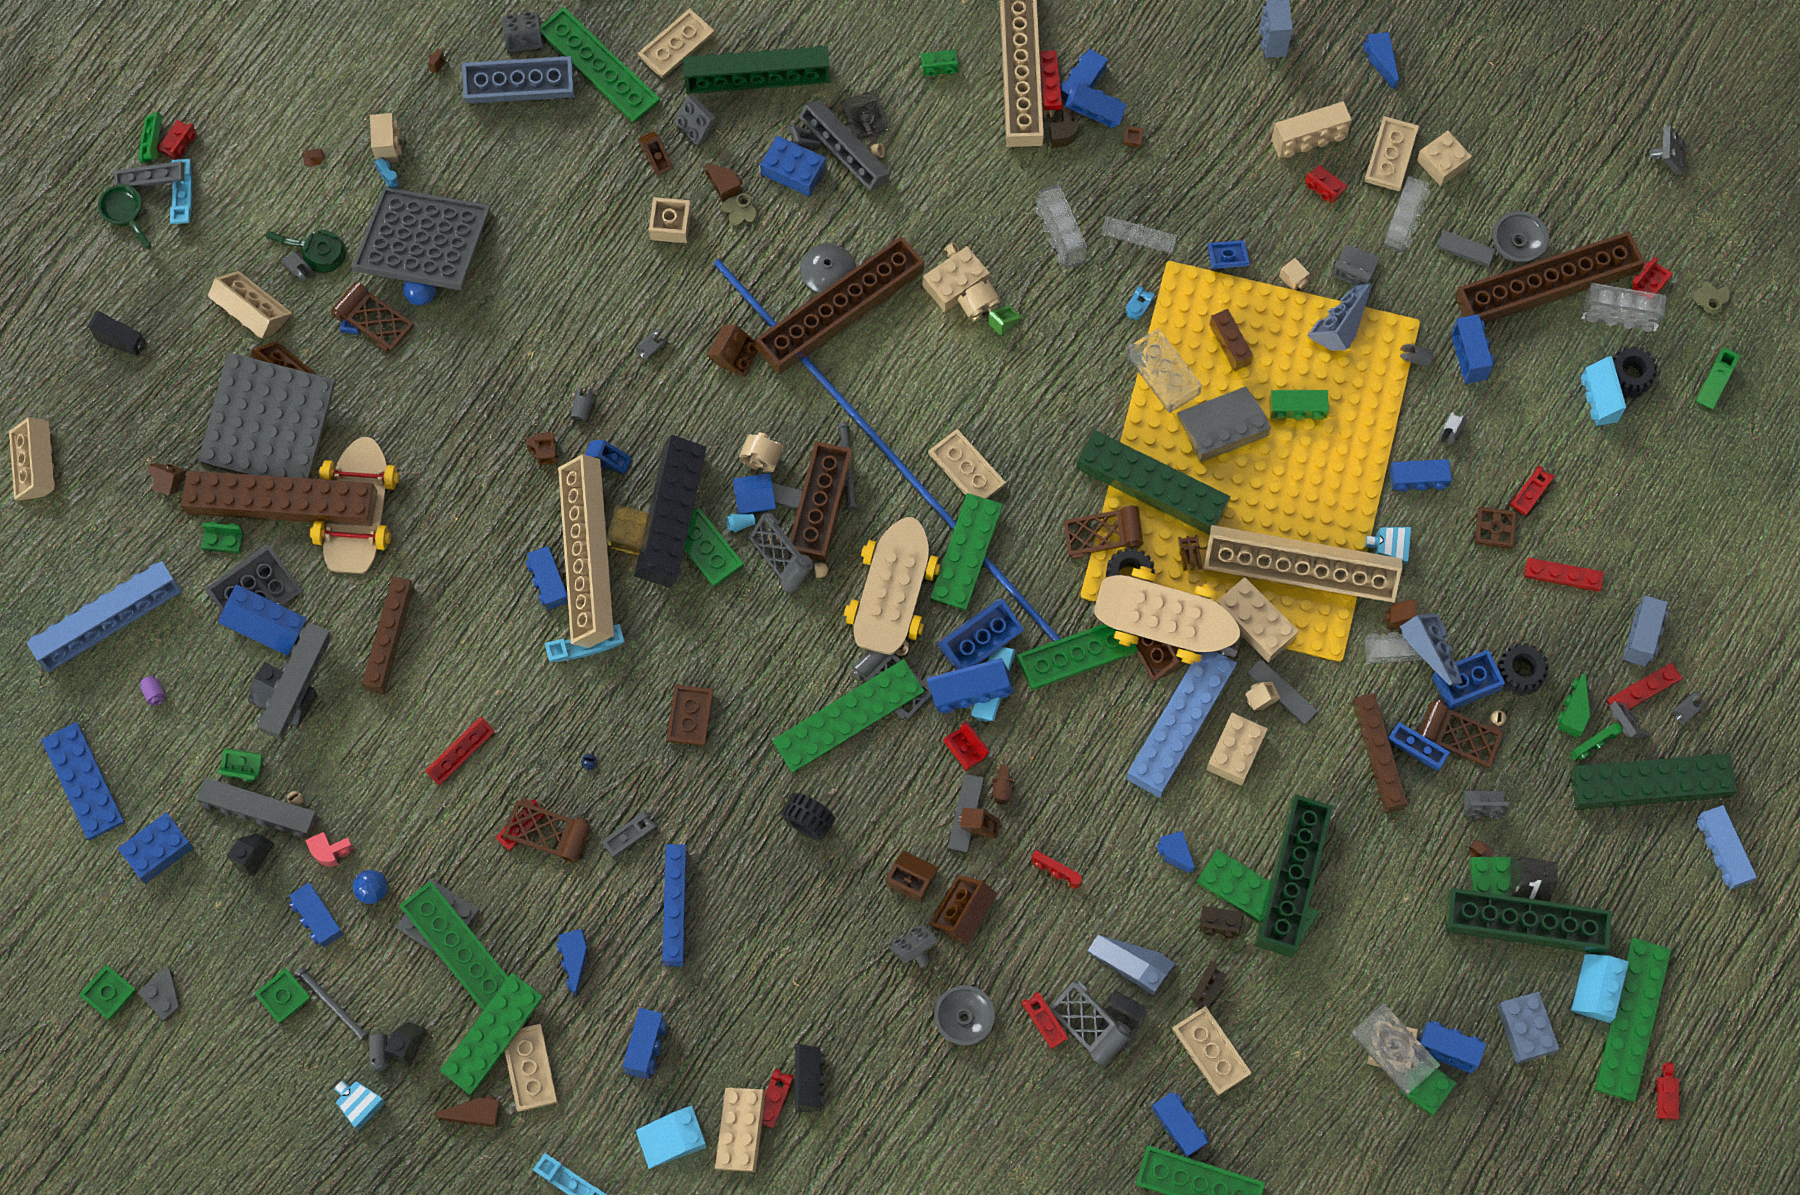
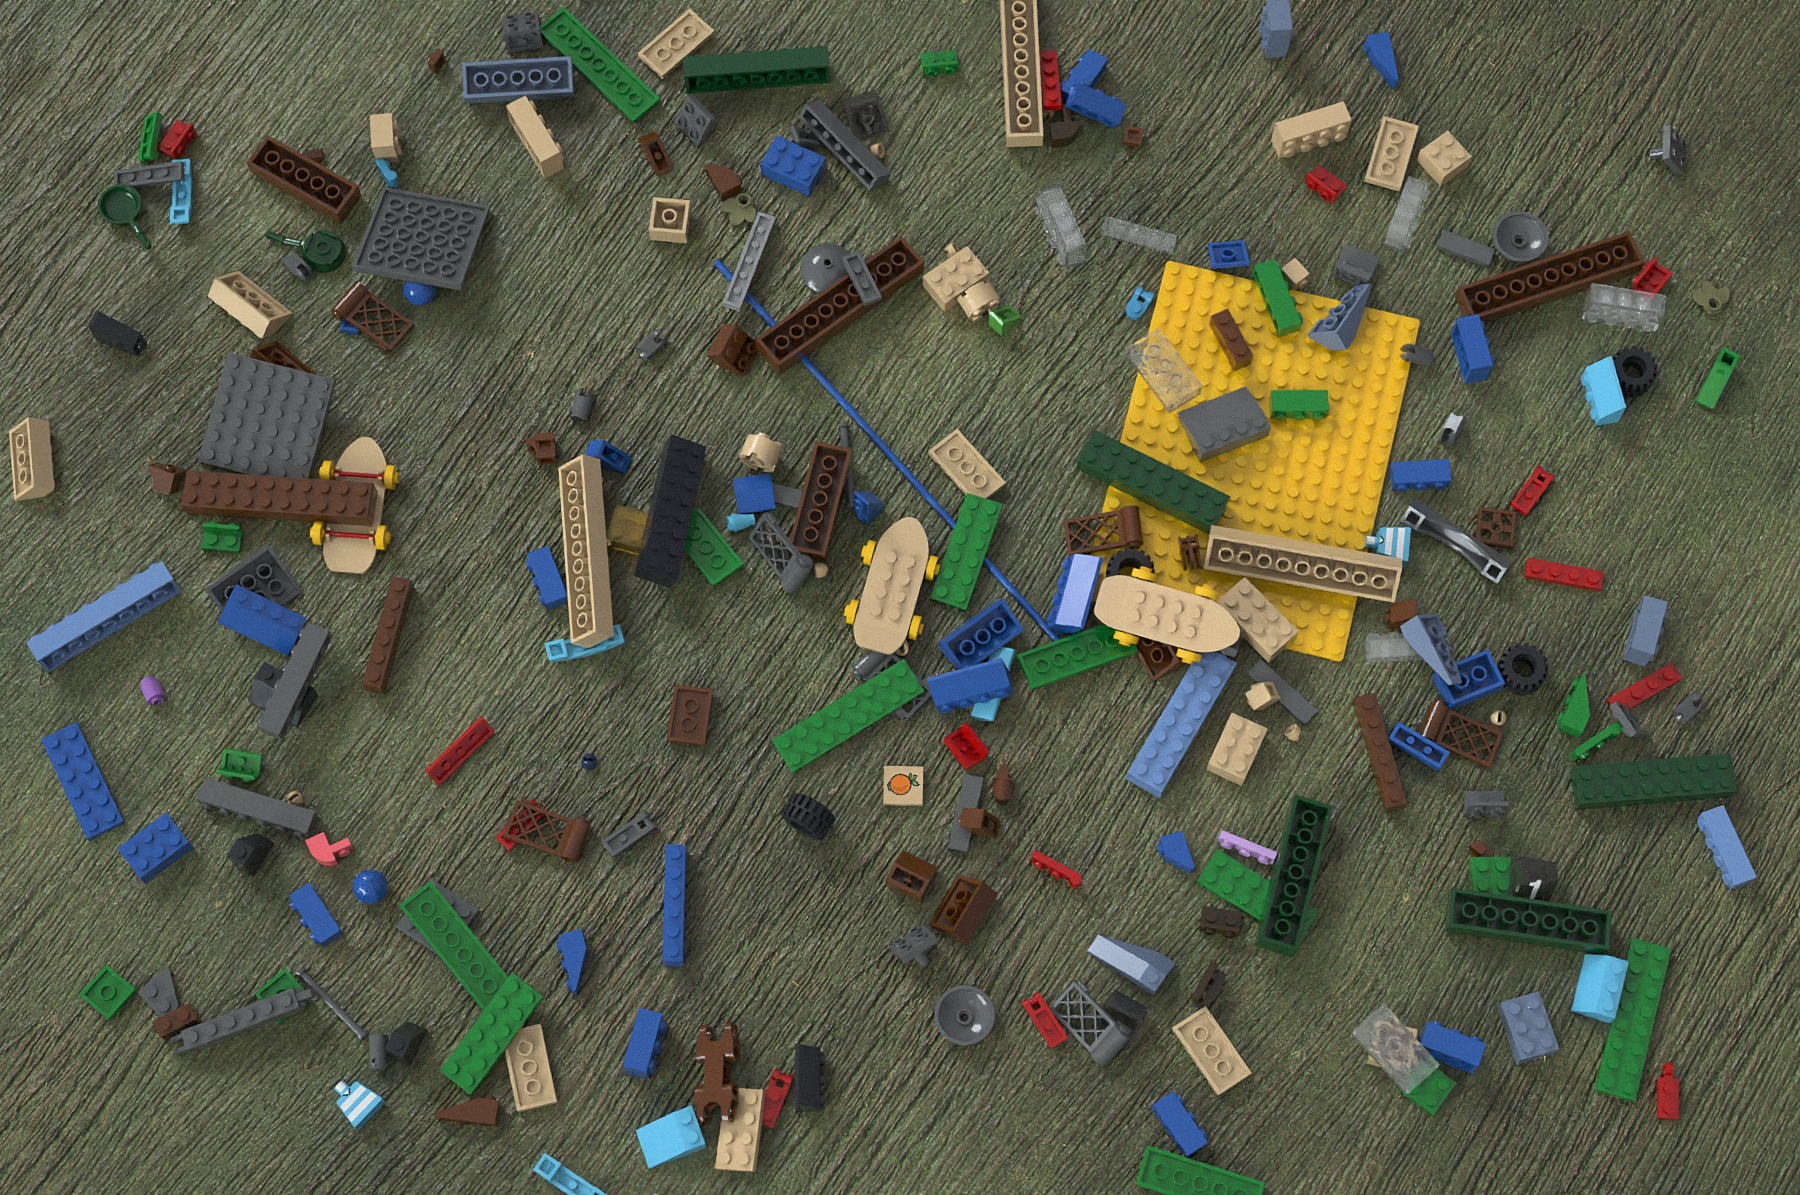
(176, 1021): none -> reddish brown brick
(242, 1020): none -> dark grey hinge
(304, 179): none -> reddish brown brick
(535, 136): none -> tan brick
(717, 1086): none -> reddish brown piece
(748, 261): none -> light grey plate
(861, 278): none -> dark grey plate
(867, 506): none -> blue slope
(903, 786): none -> tan tile
(1074, 593): none -> slope
(1246, 847): none -> lavender plate
(1277, 297): none -> green brick
(1293, 732): none -> tan hinge
(1479, 554): none -> dark grey arch

